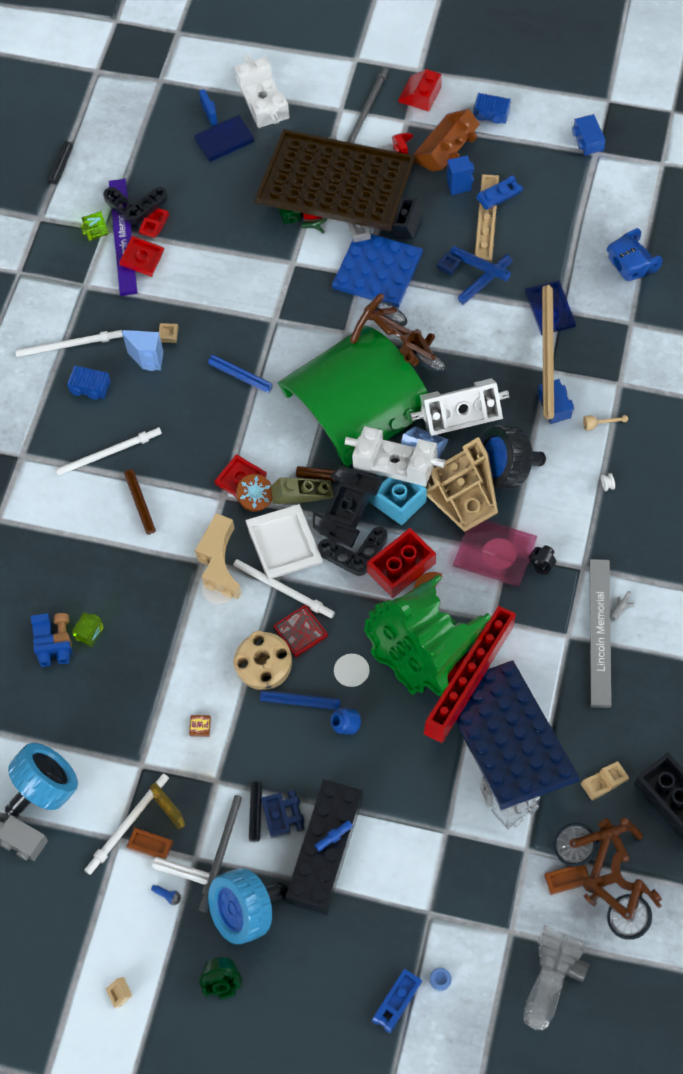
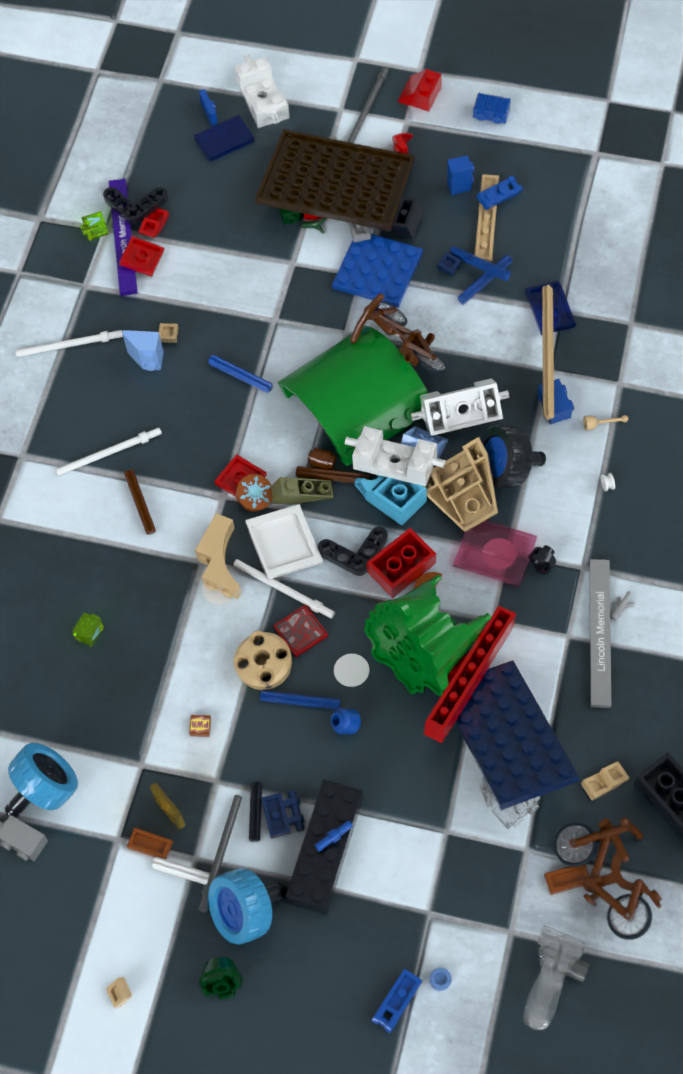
(49, 644): blue hips -> none
(60, 162): black axle -> none
(88, 382): blue brick -> none
(101, 855): white bar -> none
(172, 897): blue piece -> none
(322, 458): none -> reddish brown brick
(347, 505): black piece -> none
(447, 140): dark orange piece -> none
(588, 134): blue brick -> none
(631, 257): blue piece -> none

